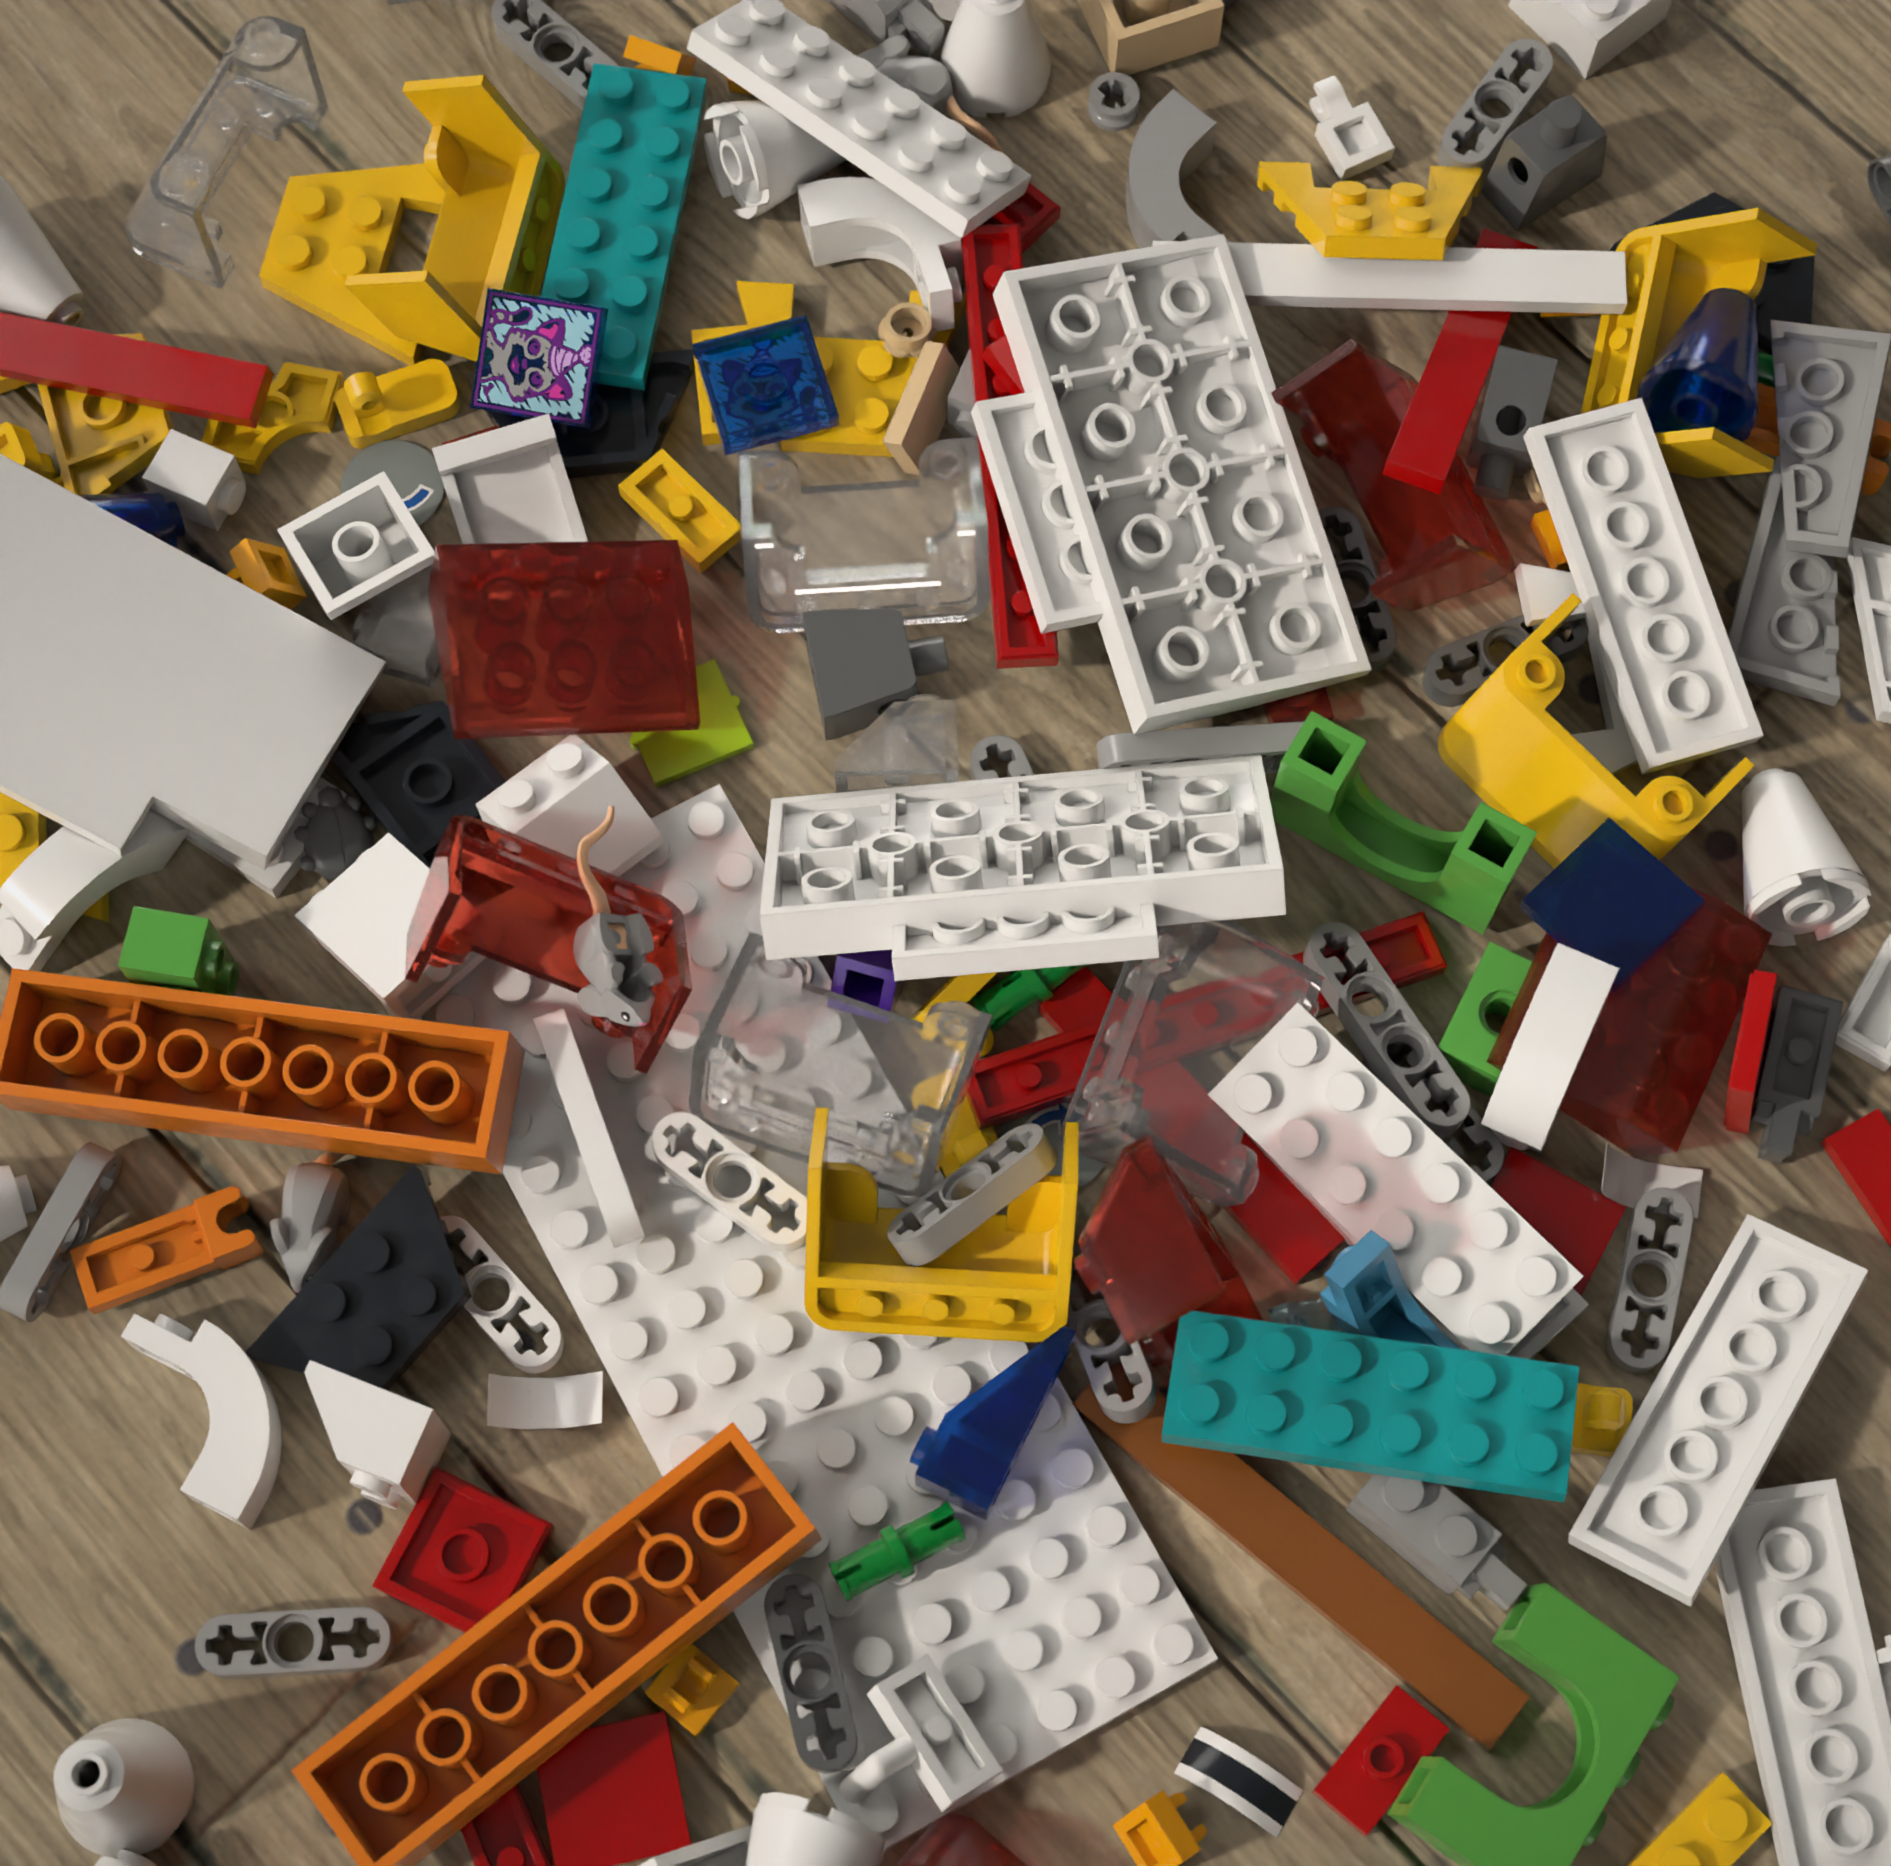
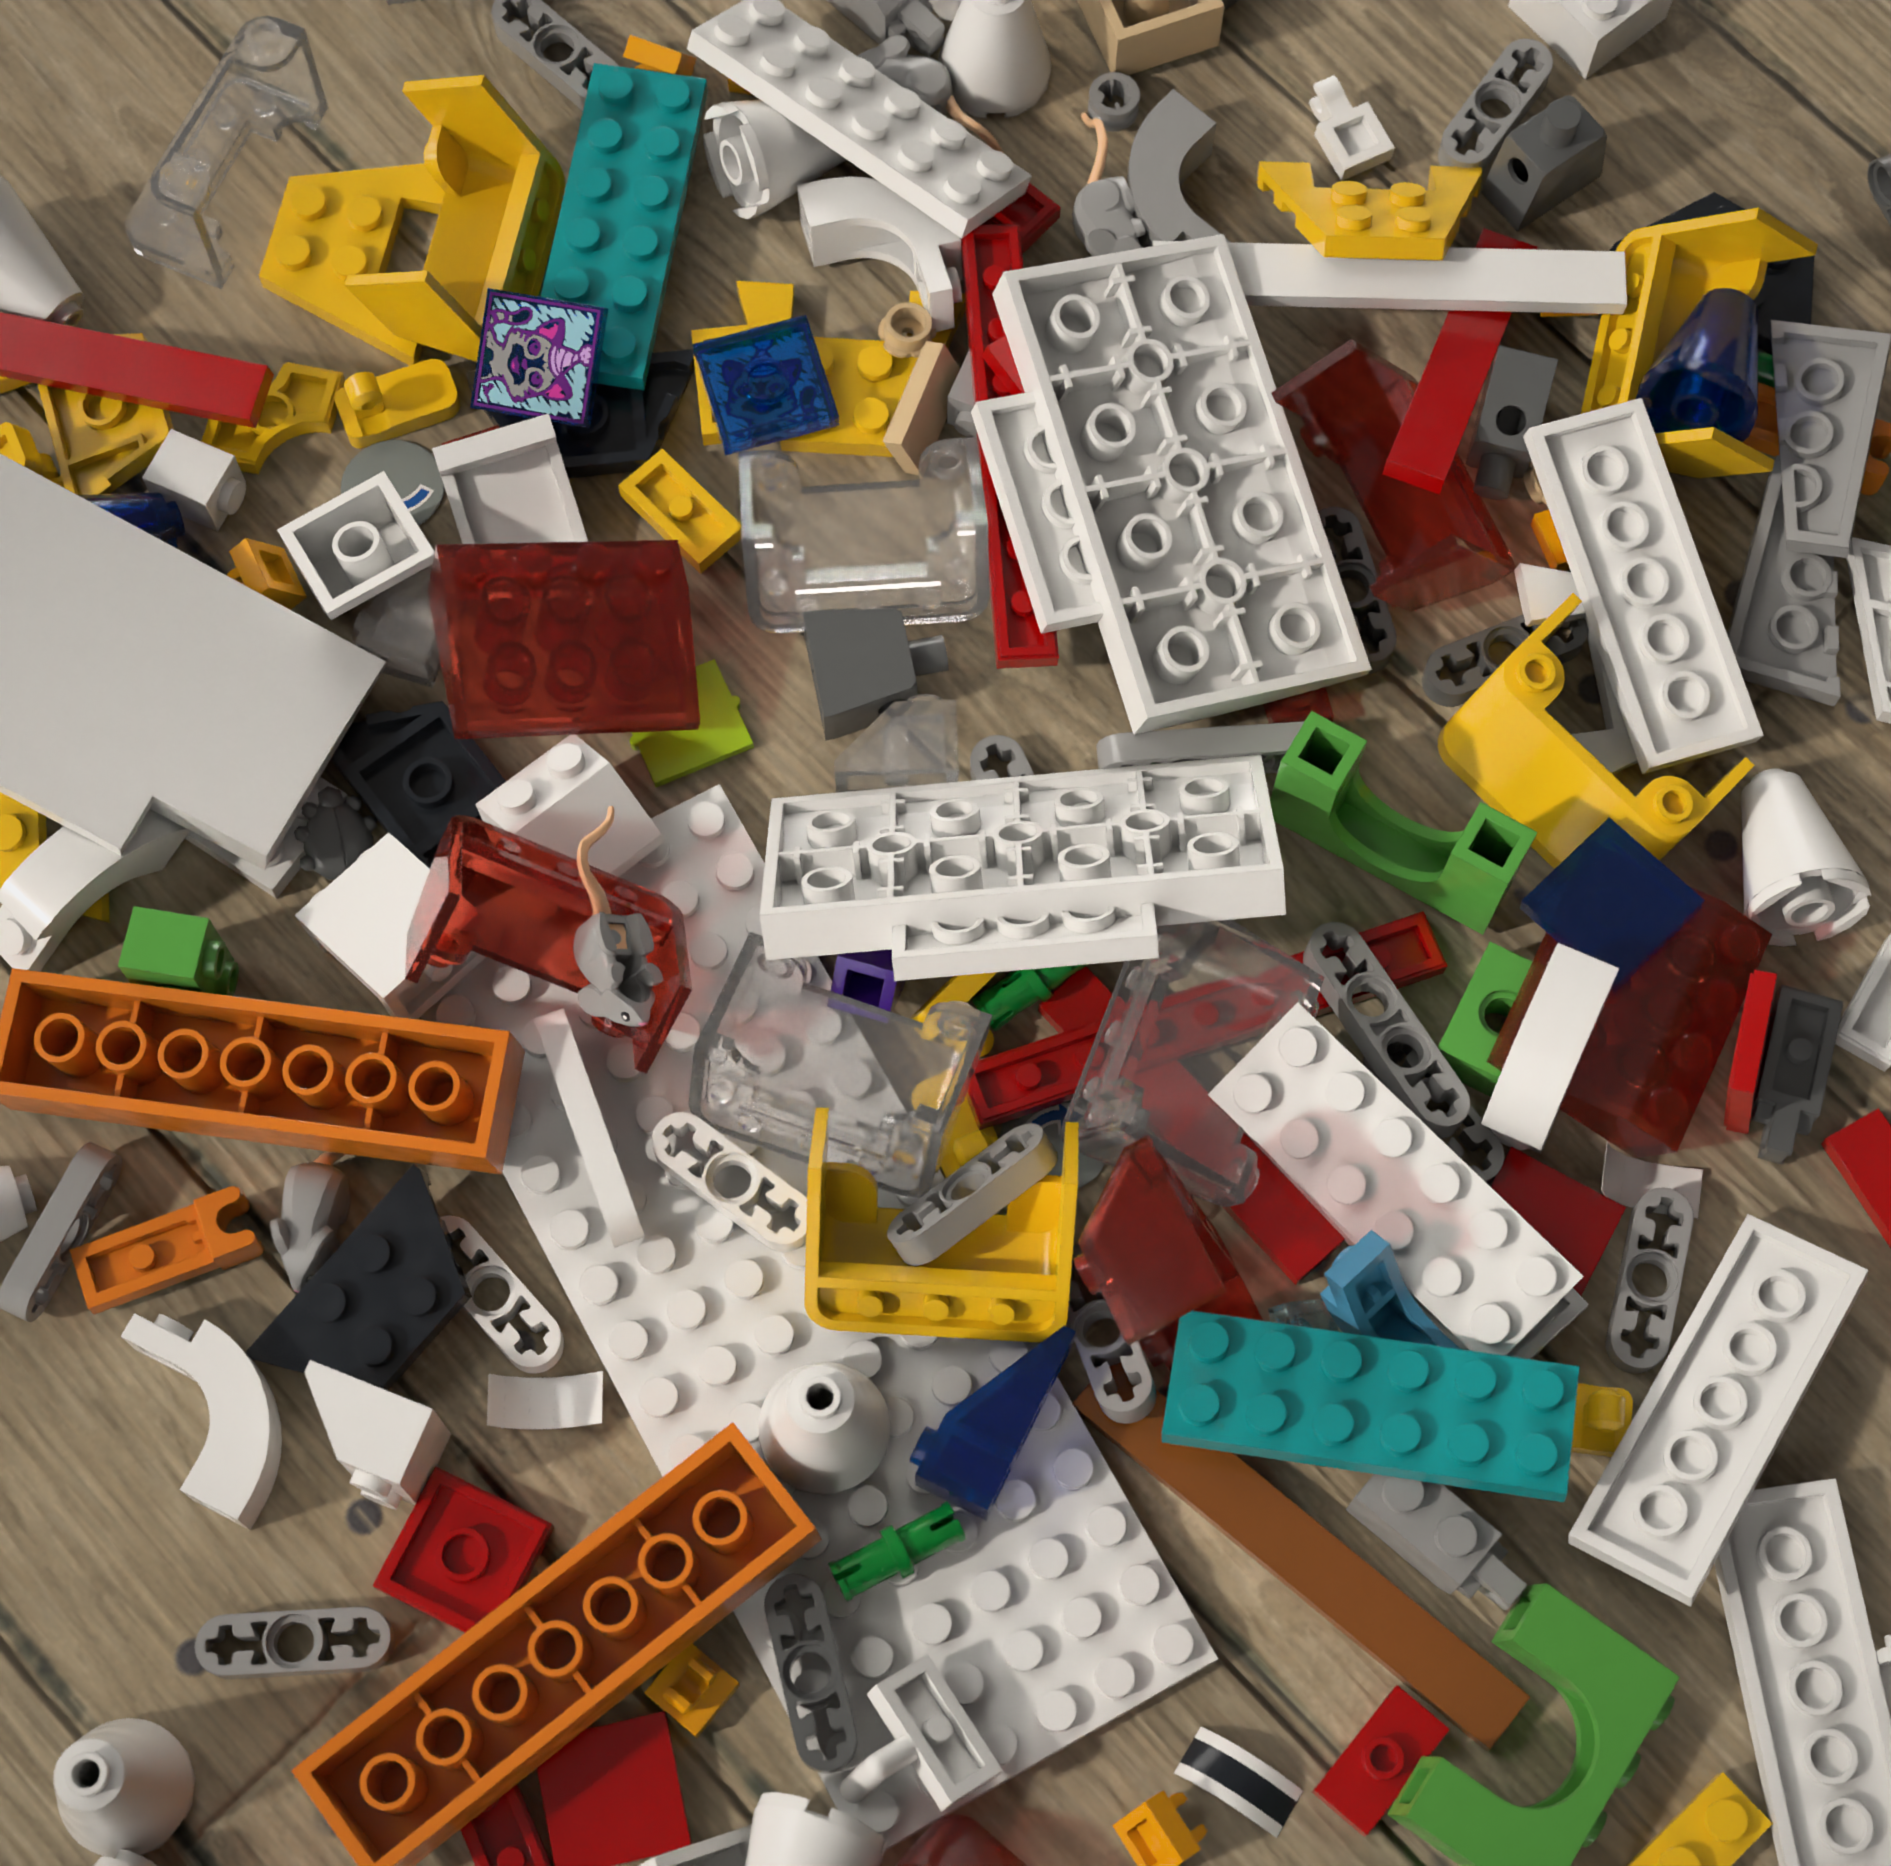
(824, 1428): none -> white cone
(1105, 206): none -> light grey animal

